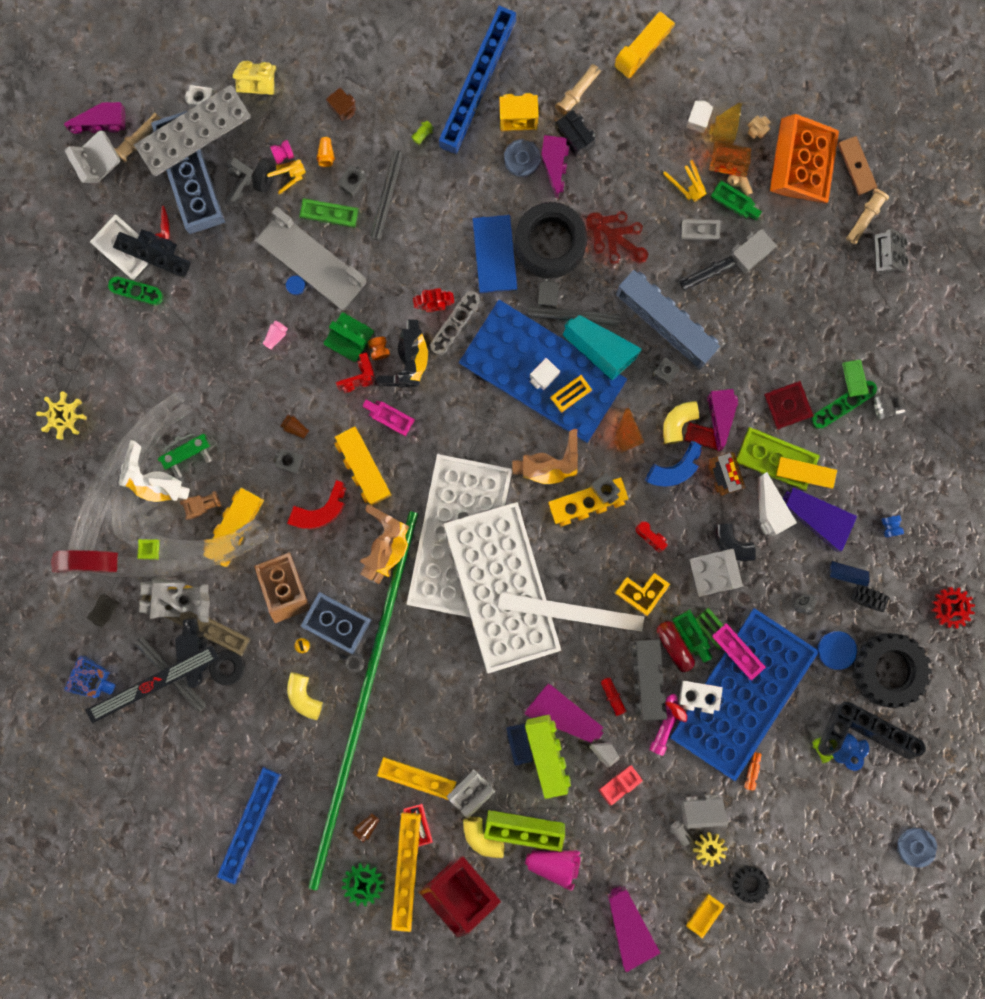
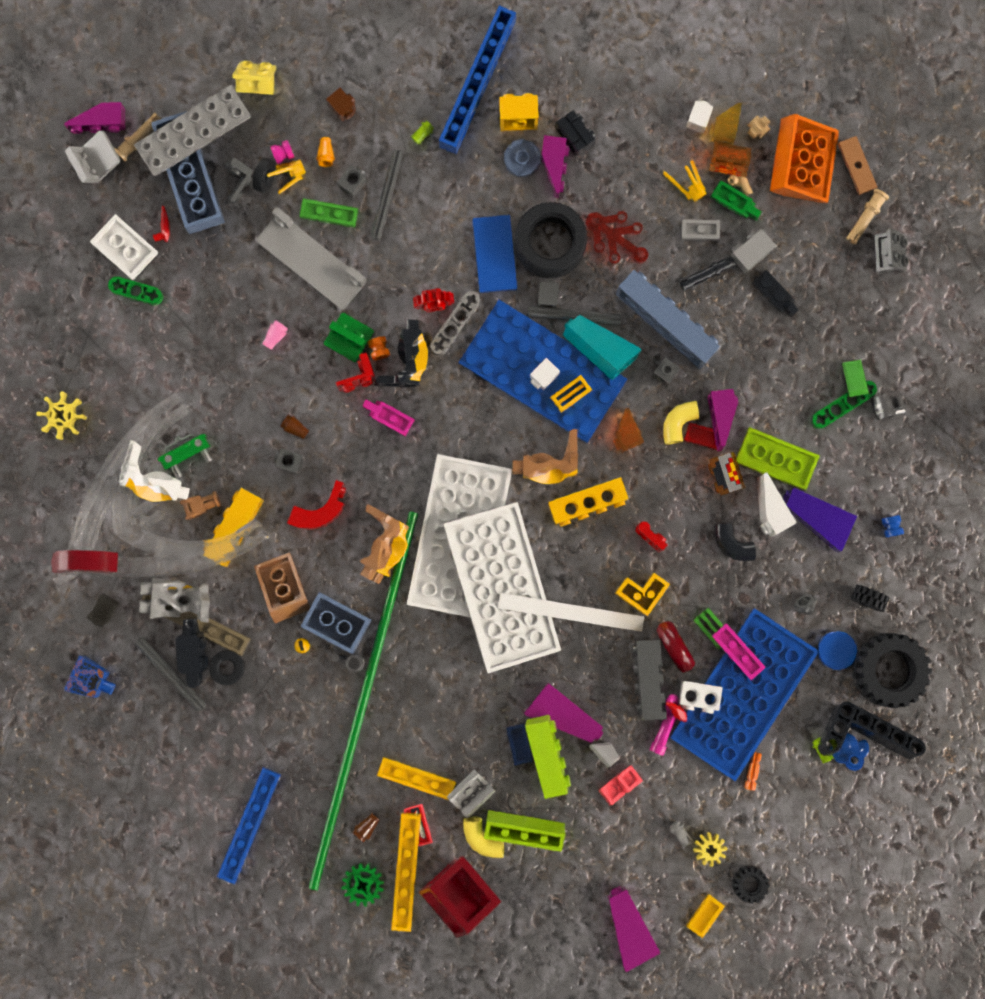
(148, 549): lime tile -> none
(152, 684): black sticker -> none
(153, 251): black bracket -> none
(196, 91): white brick -> none
(295, 285): blue tile -> none
(299, 699): light yellow cylinder -> none
(363, 466): yellow brick -> none
(555, 866): dark pink cone -> none
(573, 96): tan pin -> none
(605, 480): dark grey brick -> none
(613, 696): red axle -> none
(633, 57): yellow beam -> none
(677, 473): blue arch -> none
(693, 635): green hinge -> none
(703, 812): light grey slope -> none
(716, 572): light grey brick -> none
(775, 293): none -> black hinge
(788, 405): dark red tile -> none
(806, 473): yellow tile -> none
(849, 574): dark blue tile -> none
(917, 847): sand blue tile -> none
(947, 614): red gear -> none

